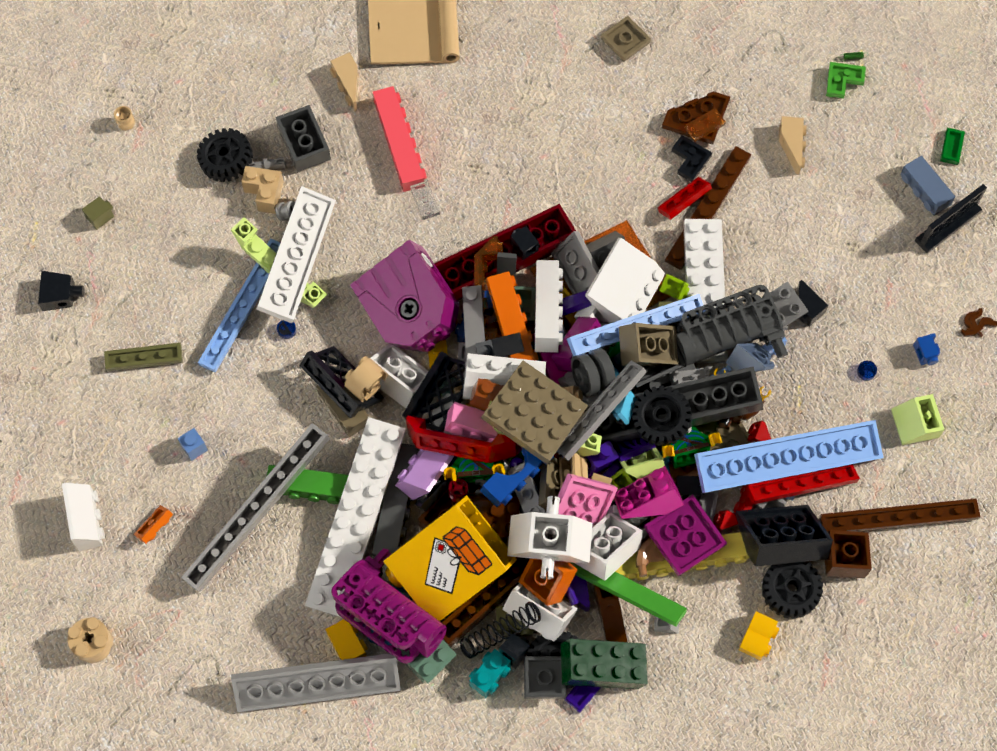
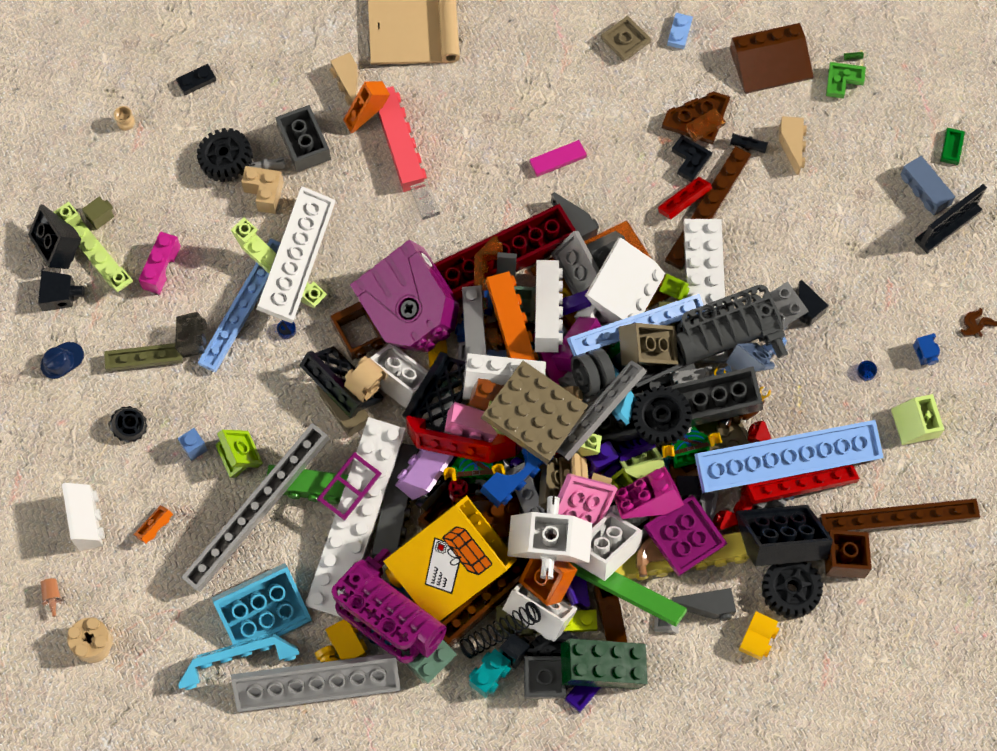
(50, 596): none -> nougat piece
(54, 238): none -> black slope
(61, 359): none -> dark blue piece
(94, 251): none -> yellowish green slope
(128, 424): none -> black piece
(154, 272): none -> dark pink arch
(190, 334): none -> clear smoke brick
(196, 79): none -> black plate
(237, 451): none -> lime bracket
(262, 606): none -> medium azure slope
(284, 210): light grey wheel -> none
(284, 649): none -> medium azure slope
(326, 654): none -> yellow wheel
(348, 315): none -> reddish brown window
(360, 494): none -> magenta window
(366, 104): none -> orange slope
(501, 346): black slope -> none
(524, 242): black brick -> none
(558, 158): none -> dark pink tile
(579, 218): none -> dark grey slope
(583, 621): none -> neon yellow plate
(679, 31): none -> light blue plate
(711, 604): none -> dark grey slope
(748, 143): none -> black pin
(771, 58): none -> reddish brown slope

